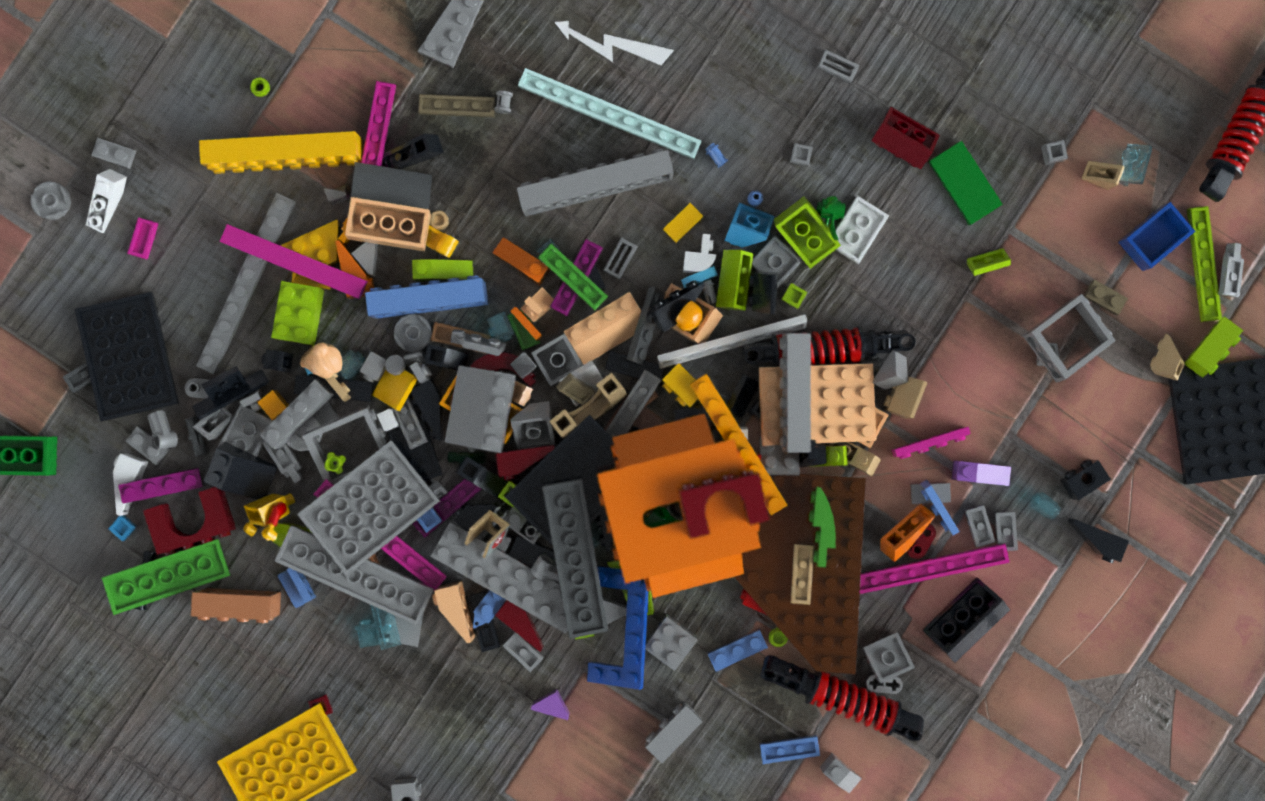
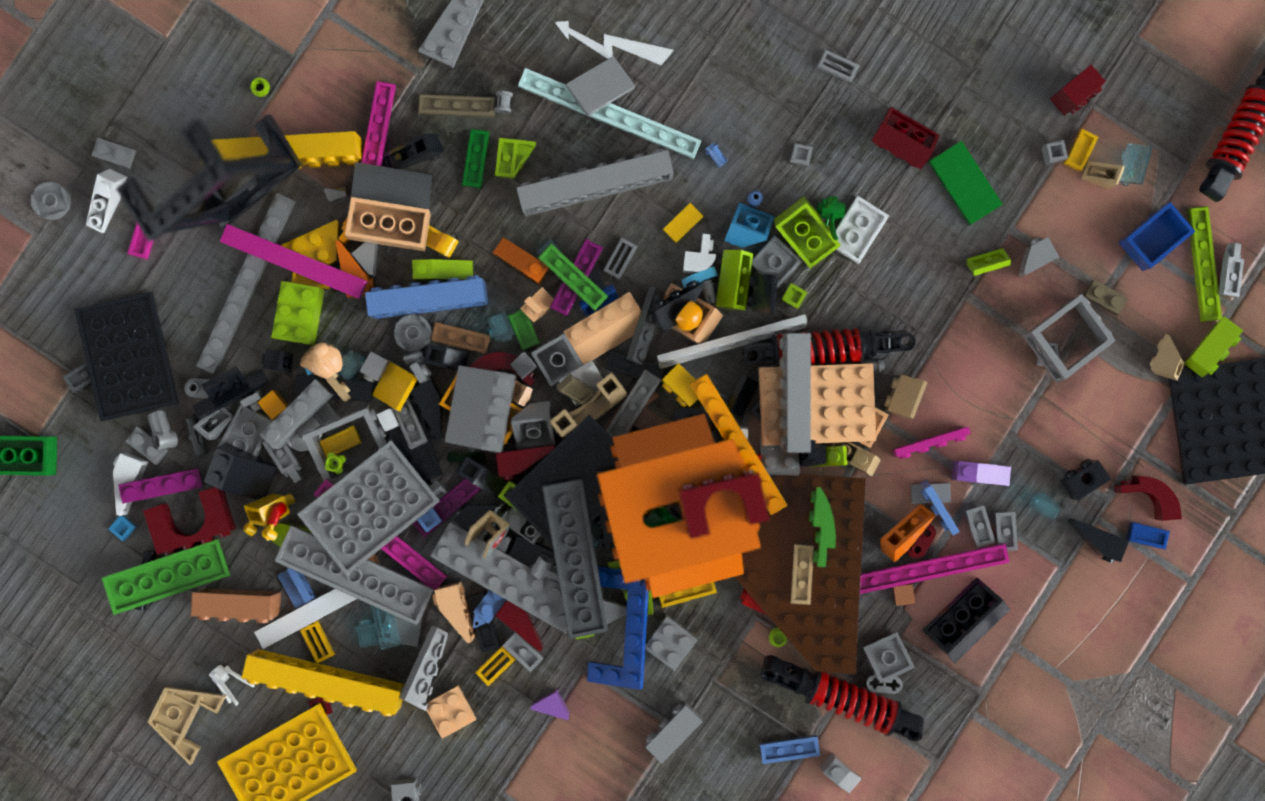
(175, 714): none -> tan wing
(205, 185): none -> black arch
(220, 676): none -> white plant
(302, 617): none -> white tile
(323, 681): none -> yellow brick
(324, 639): none -> yellow tile
(341, 441): none -> yellow tile
(395, 365): light grey tile -> none
(421, 675): none -> light grey wing
(439, 220): tan tile -> none
(450, 711): none -> light nougat plate
(475, 158): none -> green tile
(477, 343): light grey hinge -> none
(483, 676): none -> yellow tile
(512, 156): none -> lime wing
(526, 323): orange tile -> none
(600, 86): none -> light grey tile
(612, 296): none -> blue tile
(687, 594): none -> yellow tile
(737, 650): medium blue plate -> none
(892, 371): light grey slope -> none
(904, 594): none -> nougat tile
(1037, 255): none -> light grey slope
(1078, 91): none -> dark red brick
(1081, 150): none -> yellow tile
(1148, 535): none -> blue tile
(1163, 498): none -> dark red arch

